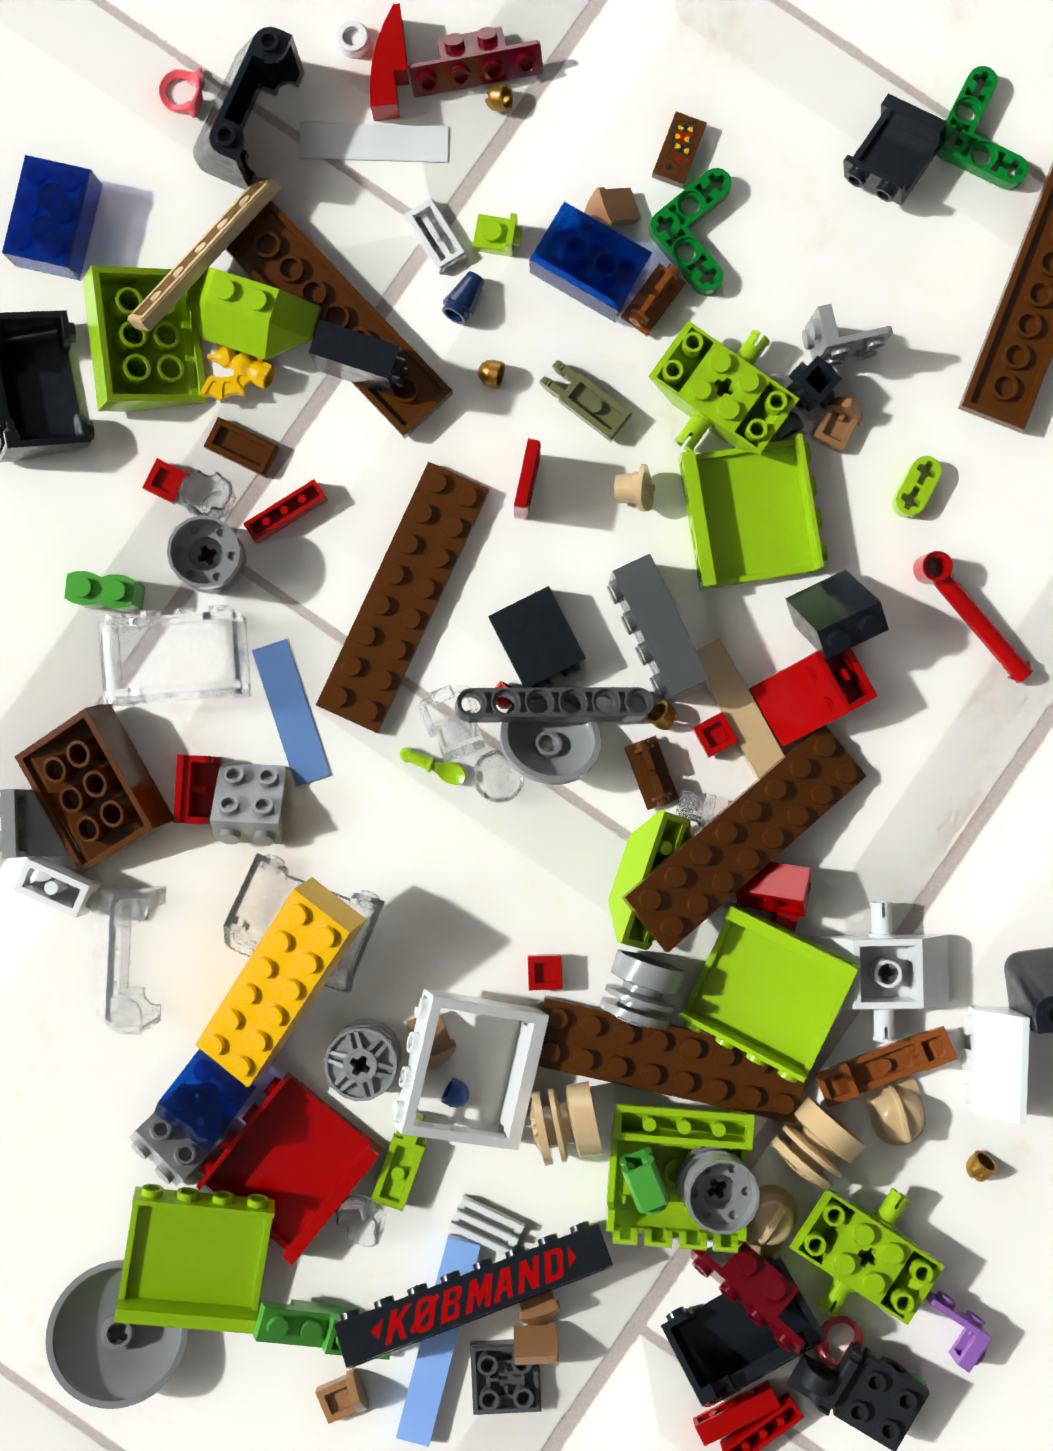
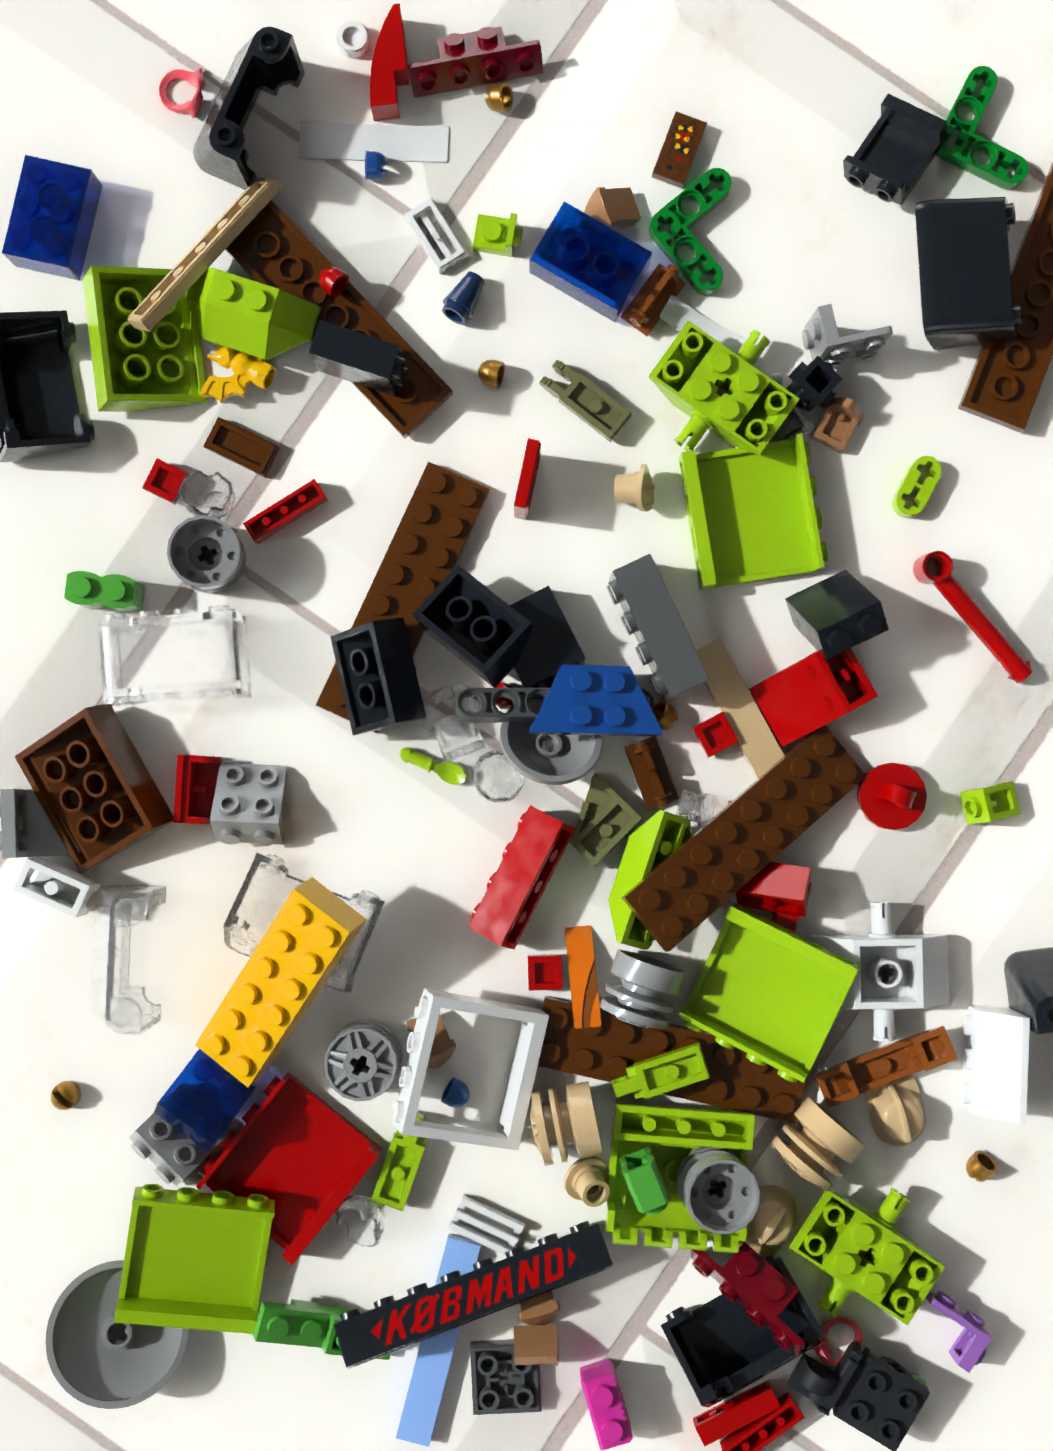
(69, 1091): none -> pearl gold hinge
(291, 712): medium blue sticker -> none
(333, 281): none -> red hinge
(342, 1396): medium nougat tile -> none
(372, 165): none -> blue hinge
(378, 675): none -> black slope
(475, 625): none -> black slope
(521, 877): none -> brick
(582, 977): none -> orange sticker
(588, 1181): none -> tan piece
(596, 703): none -> blue wing
(602, 822): none -> olive wing
(606, 1404): none -> dark pink brick
(663, 1073): none -> lime hinge
(678, 313): none -> white sticker
(892, 796): none -> red tile
(966, 271): none -> black windscreen
(990, 803): none -> lime bracket

